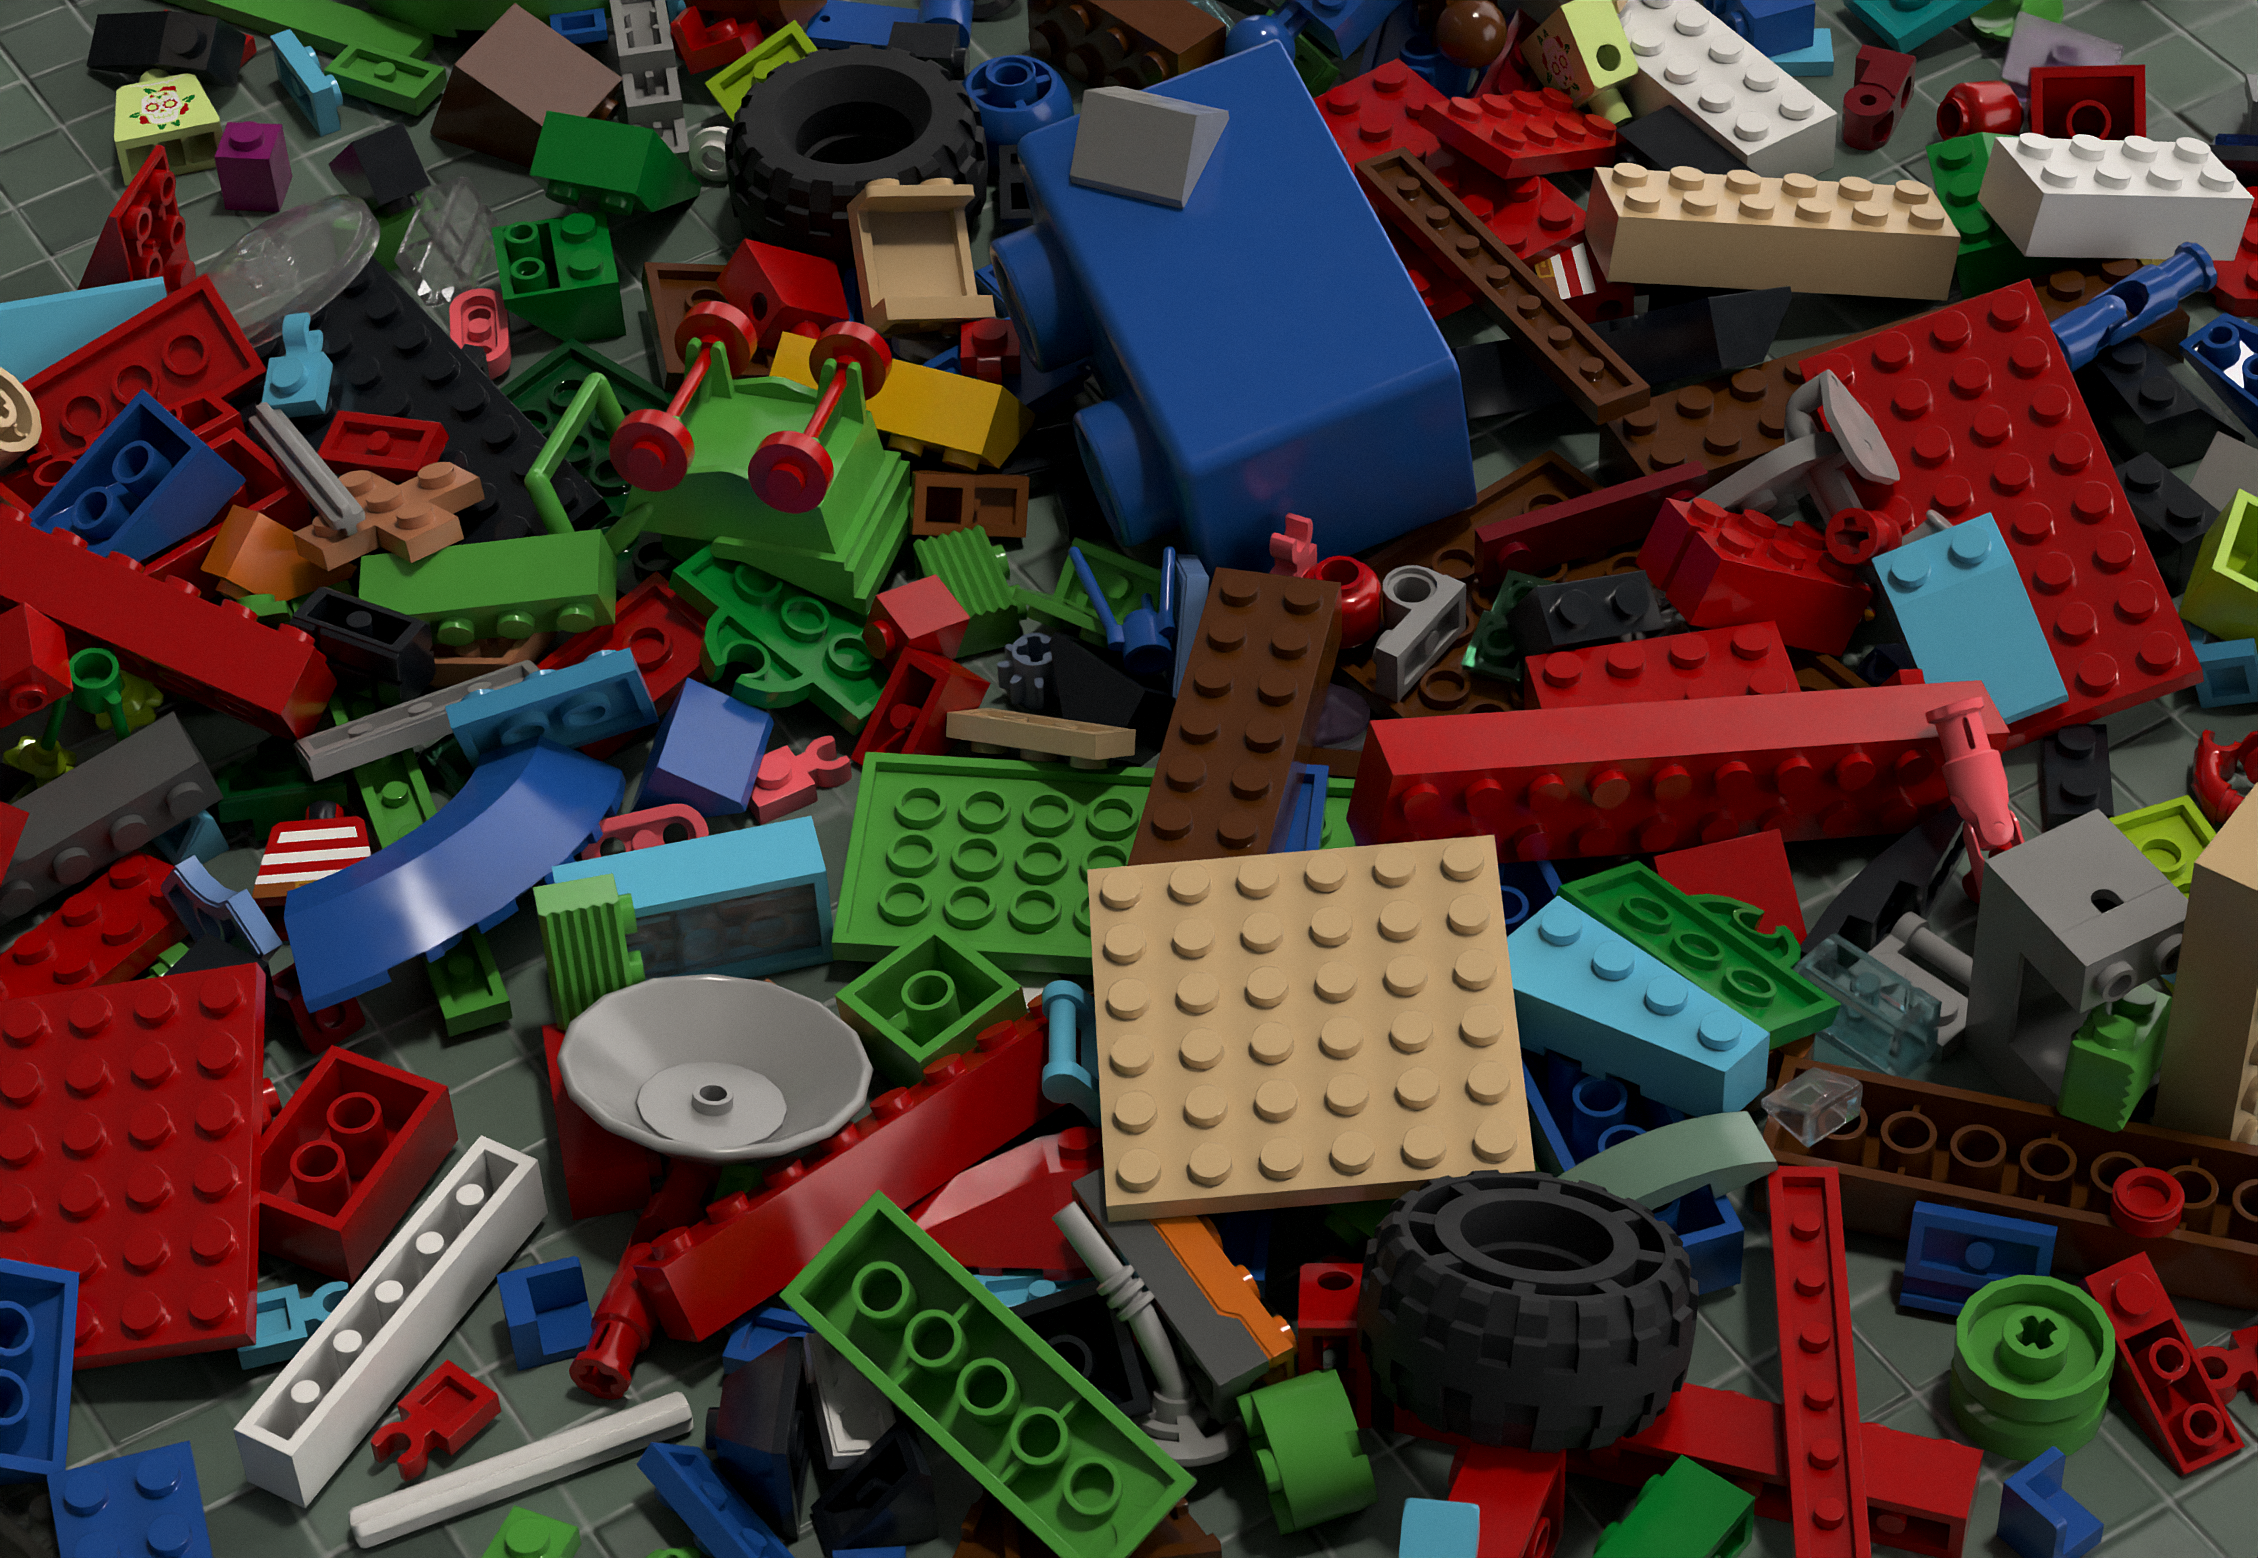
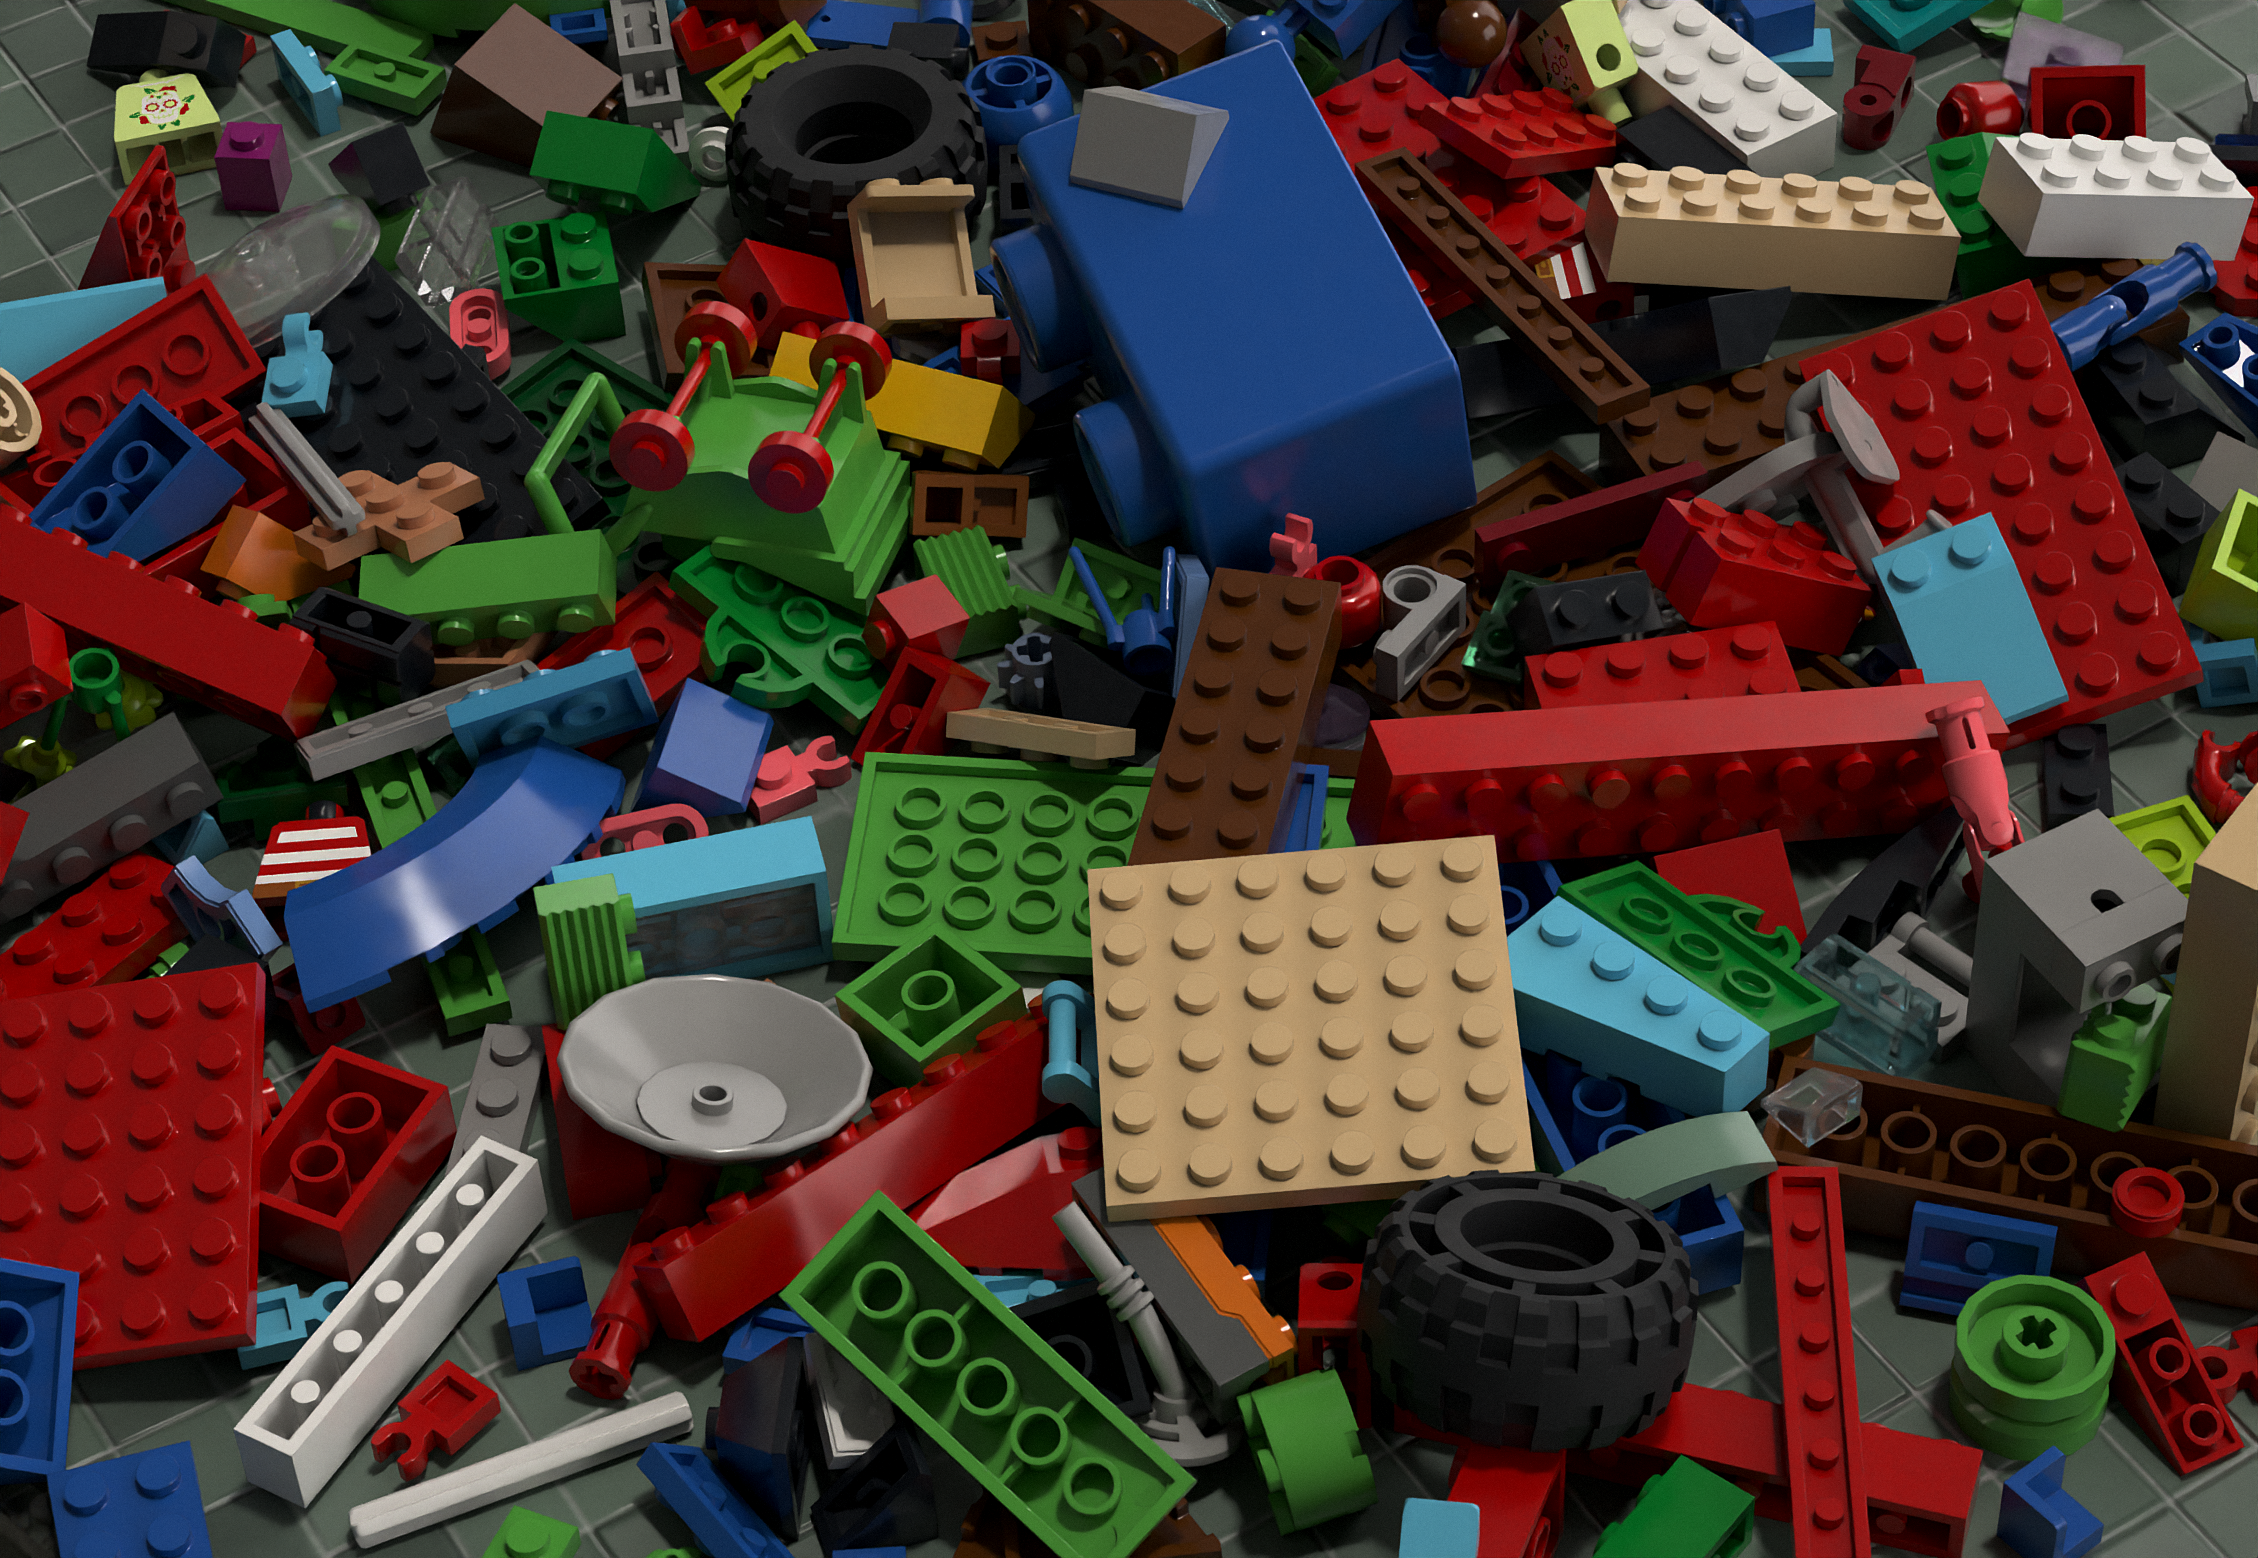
(382, 444): red plate -> none
(503, 1090): none -> light grey plate
(1001, 40): none -> reddish brown plate
(1850, 523): red bush -> none

